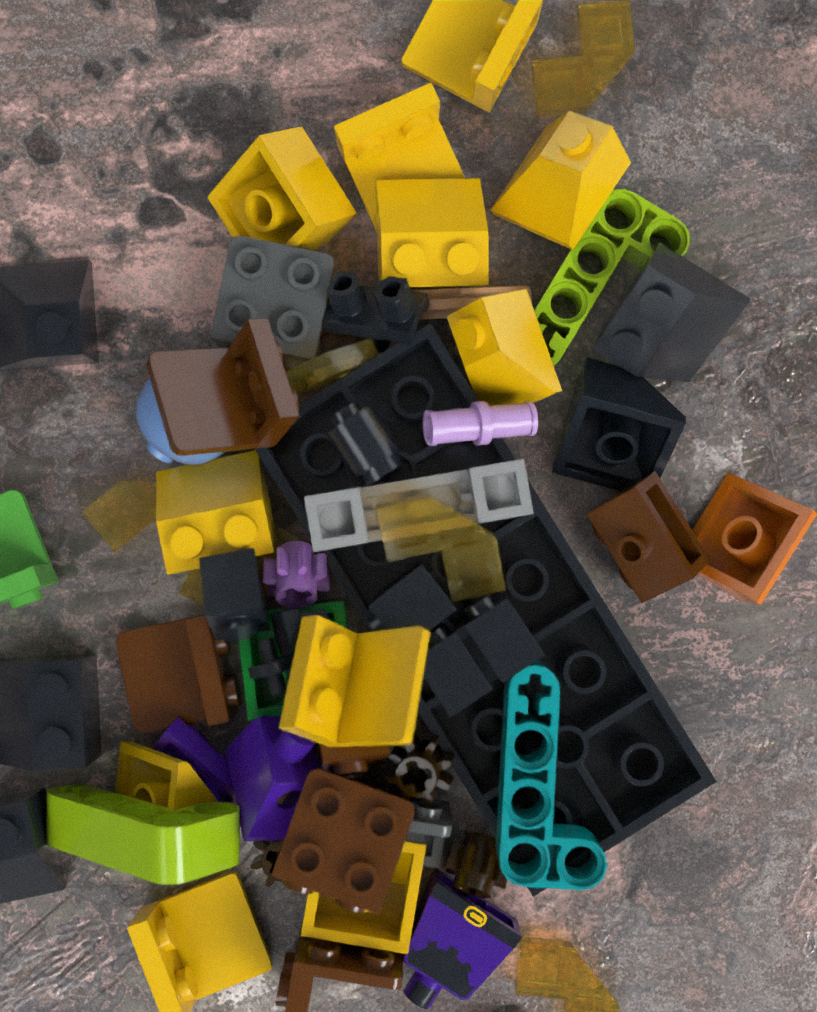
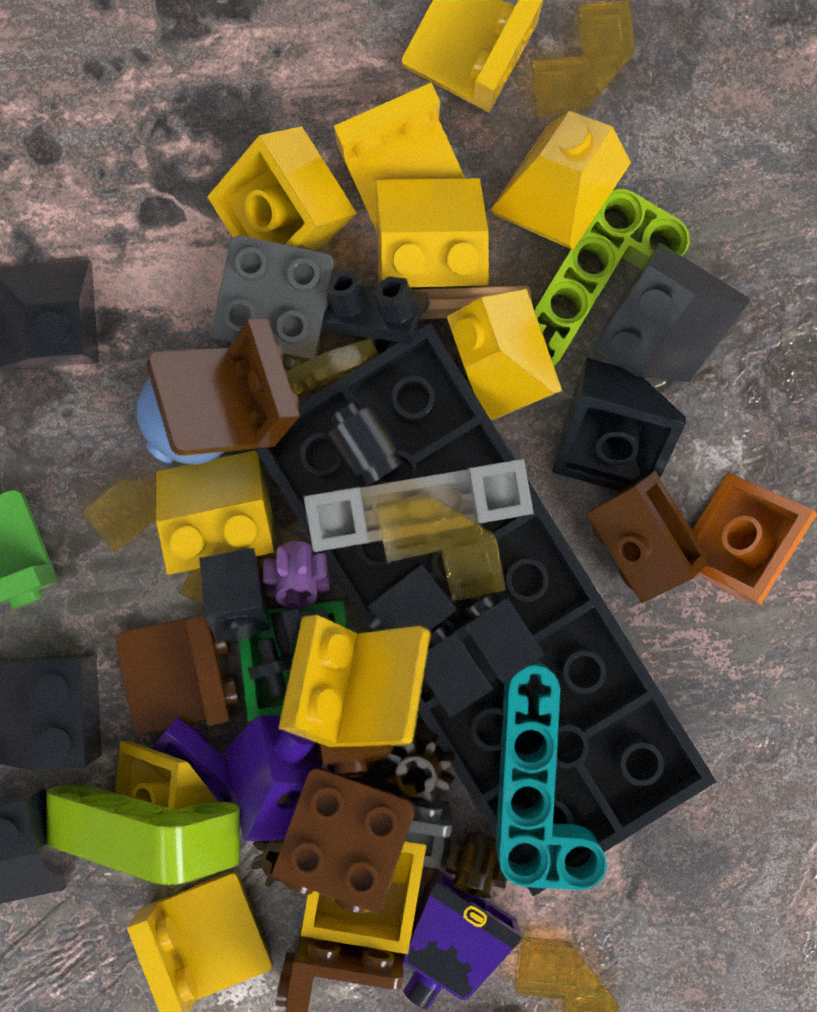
(480, 423): lavender pin -> none

